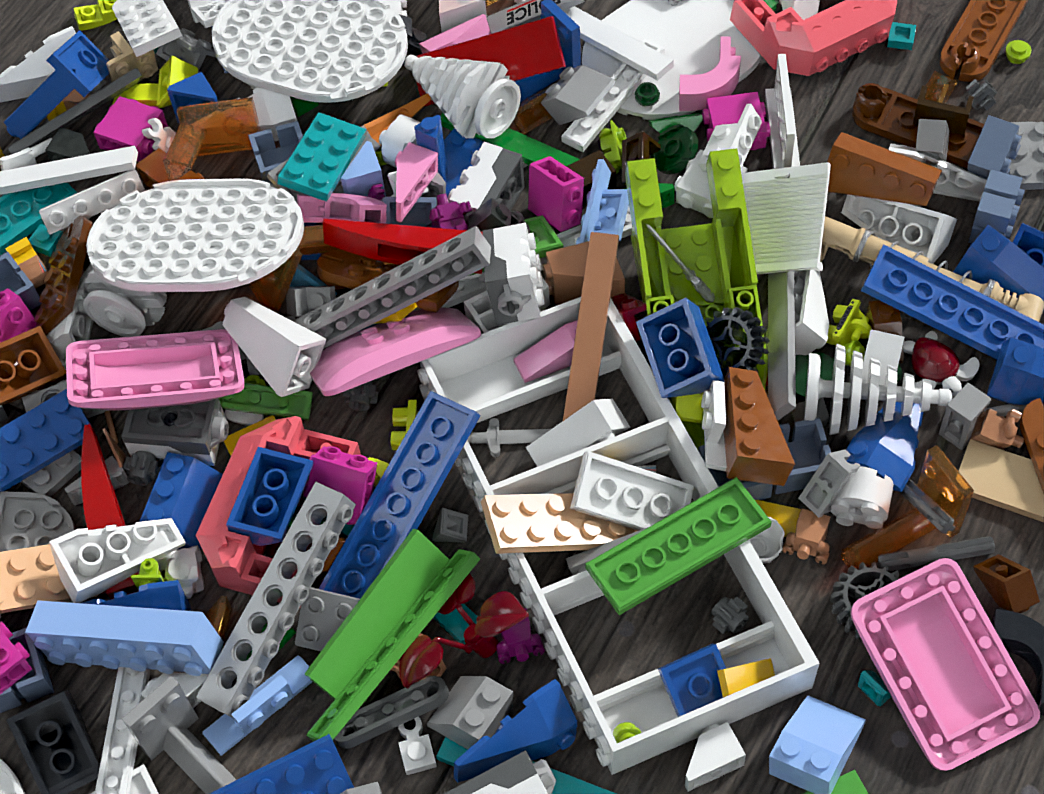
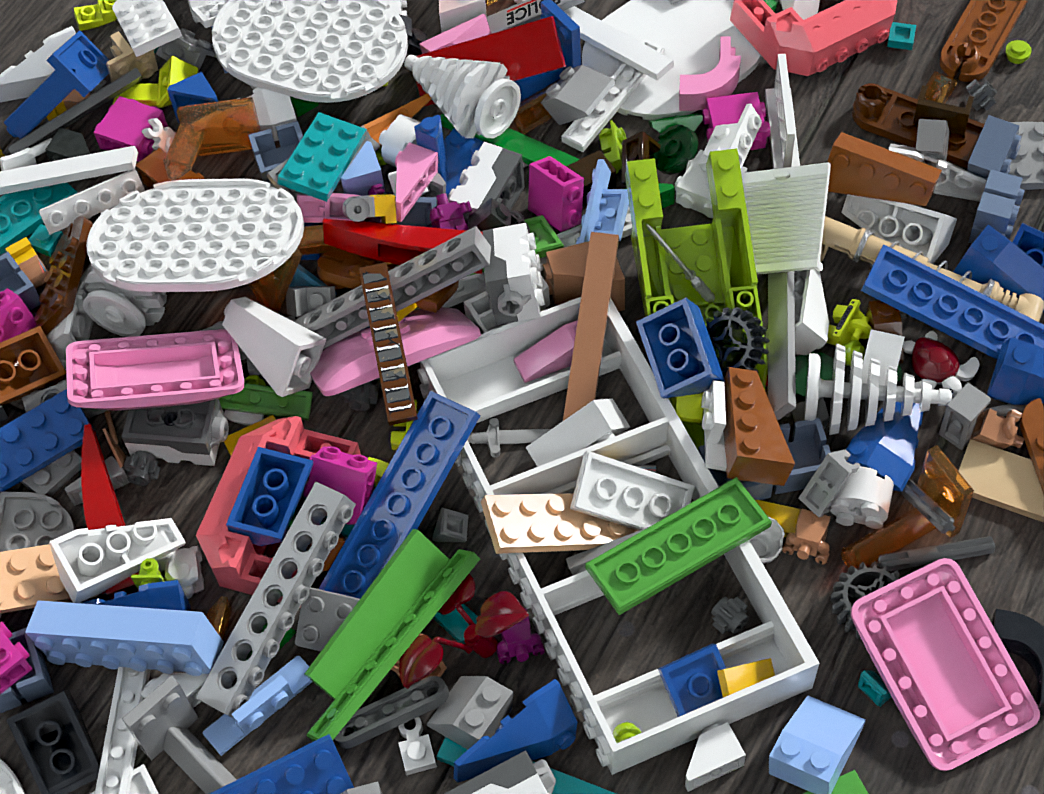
(183, 494): blue slope -> none
(360, 207): none -> leg
(388, 344): none -> tile
(627, 307): dark red bracket -> none
(647, 94): dark green plate -> none
(1008, 583): reddish brown slope -> none

